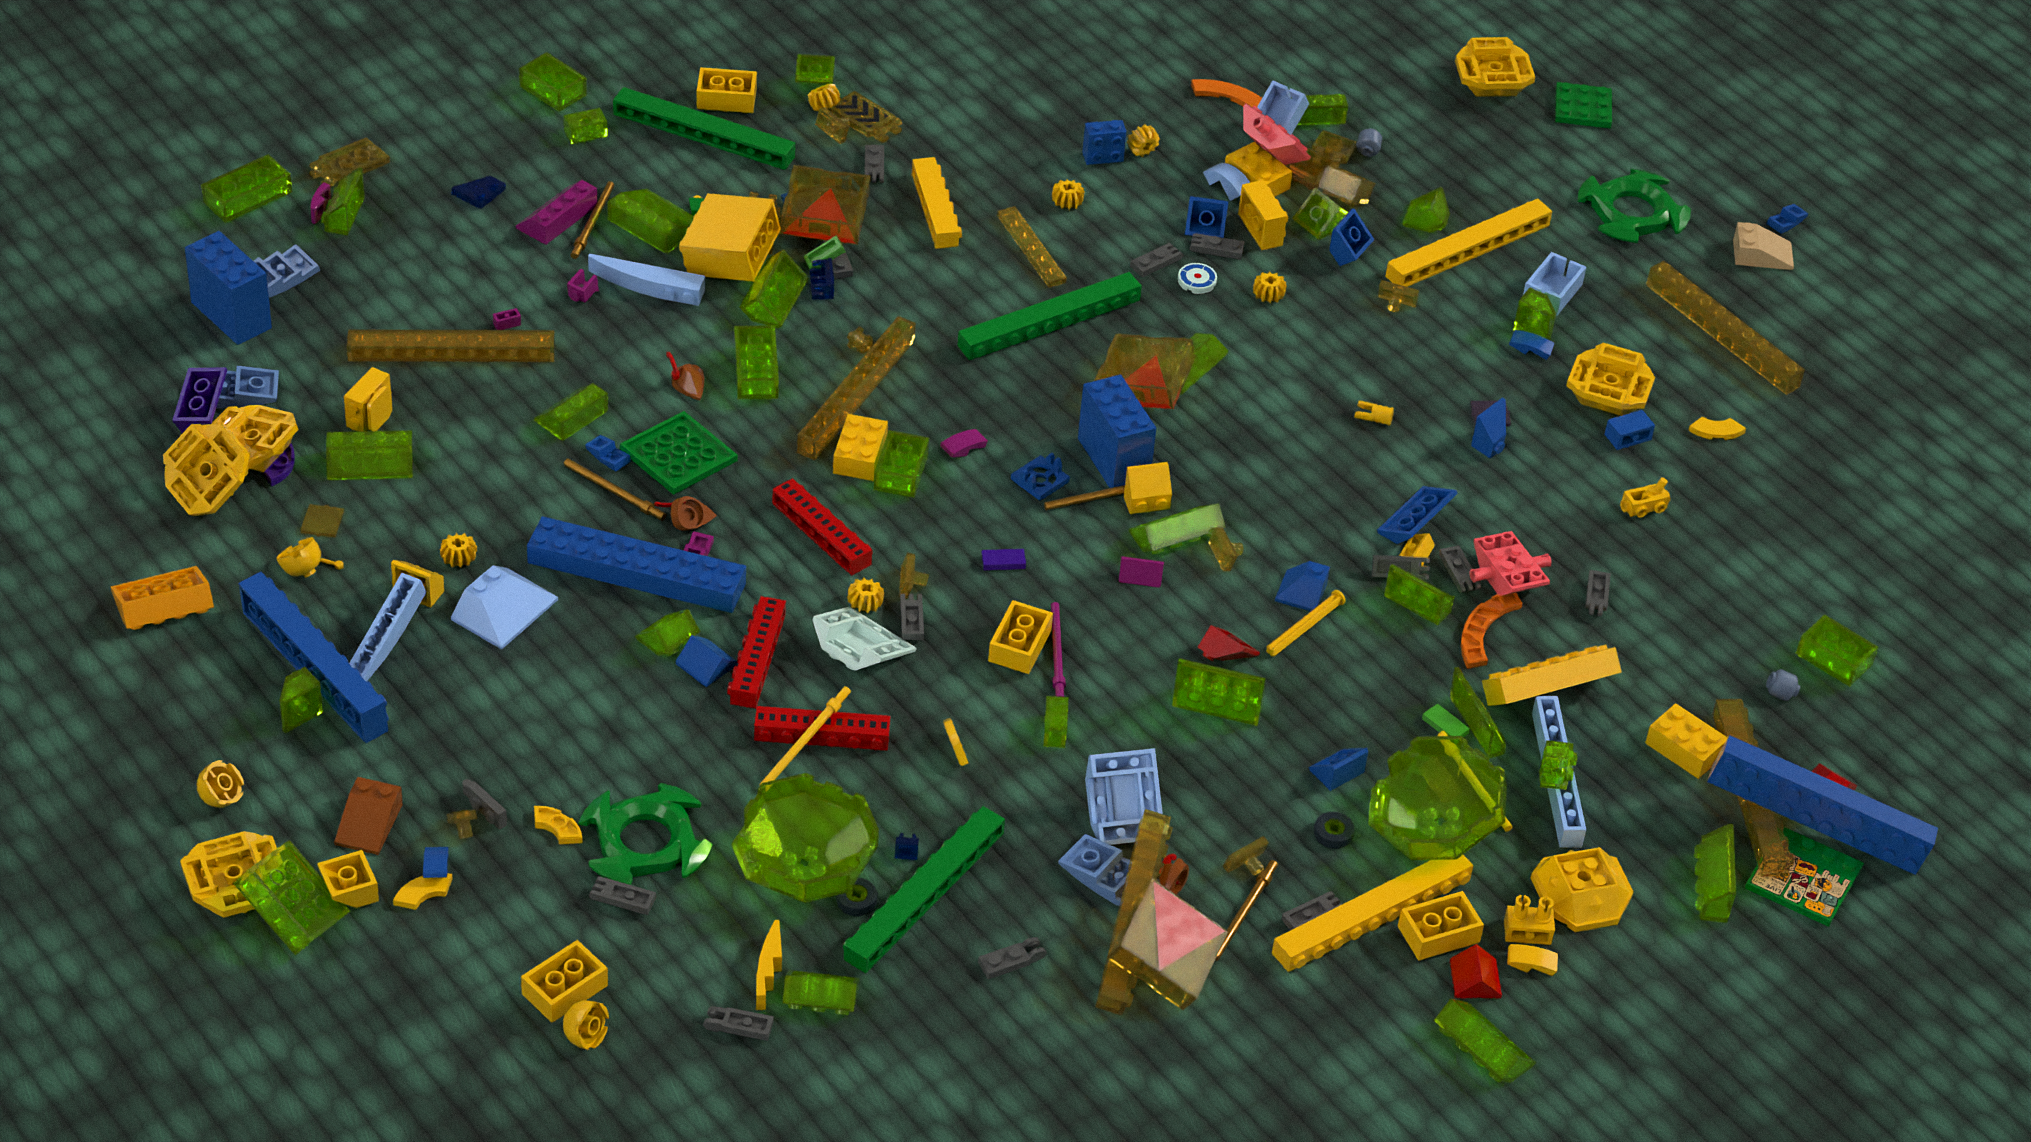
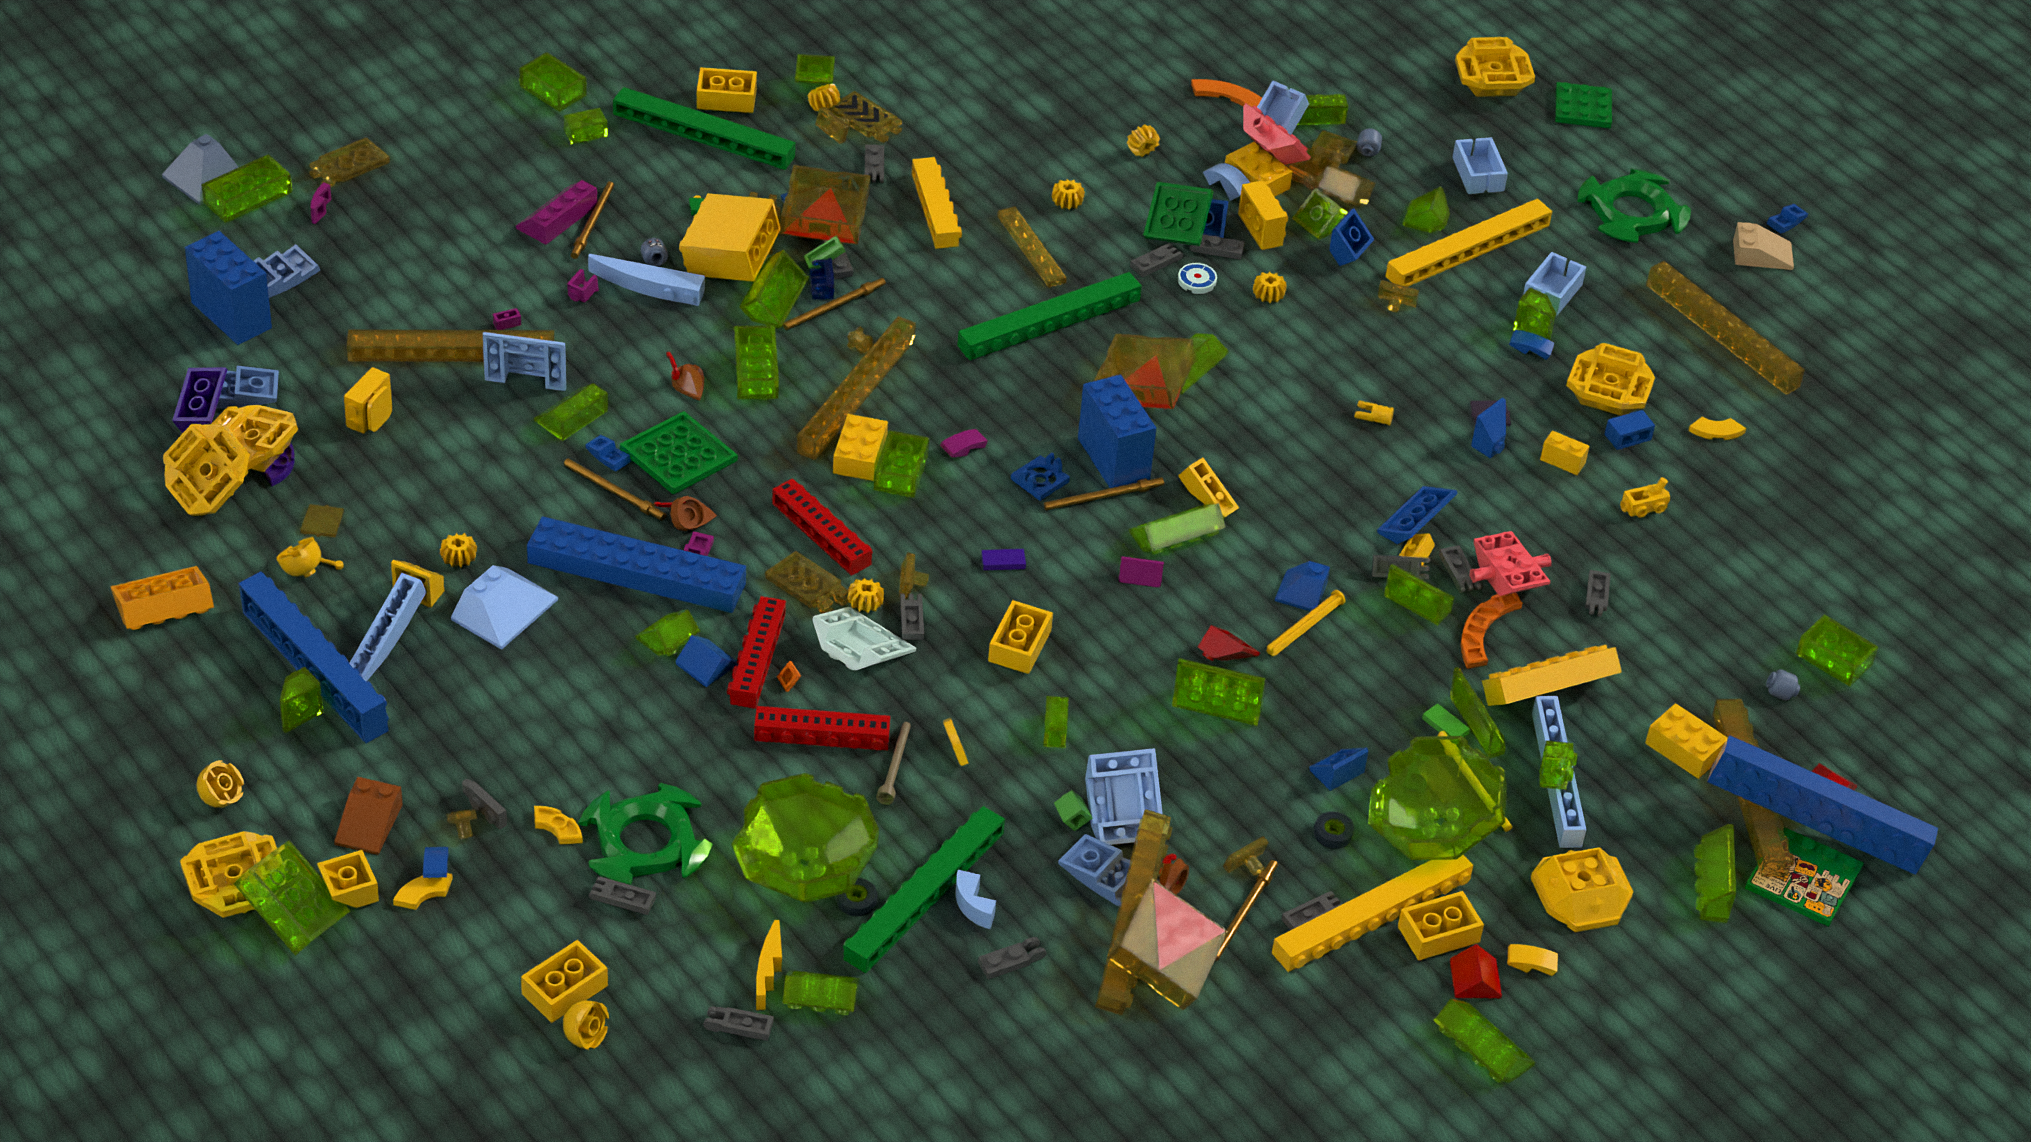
(197, 164): none -> sand blue slope
(345, 203): clear neon green slope -> none
(369, 455): clear neon green slope -> none
(479, 191): clear blue wing -> none
(524, 356): none -> light blue slope
(650, 218): clear neon green slope -> none
(654, 252): none -> sand blue head
(789, 676): none -> orange slope
(807, 582): none -> clear yellow tile
(832, 706): yellow bar -> none
(865, 289): none -> pearl gold bar
(886, 792): none -> dark tan piece
(906, 847): clear blue tile -> none
(975, 908): none -> light blue brick
(1058, 680): magenta bar -> none
(1073, 810): none -> bright green brick
(1104, 142): blue brick -> none
(1148, 488): yellow slope -> none
(1178, 213): none -> green plate
(1206, 486): none -> yellow slope
(1223, 549): clear yellow tile -> none
(1481, 170): none -> light blue piece
(1528, 923): yellow brick -> none
(1564, 452): none -> yellow brick

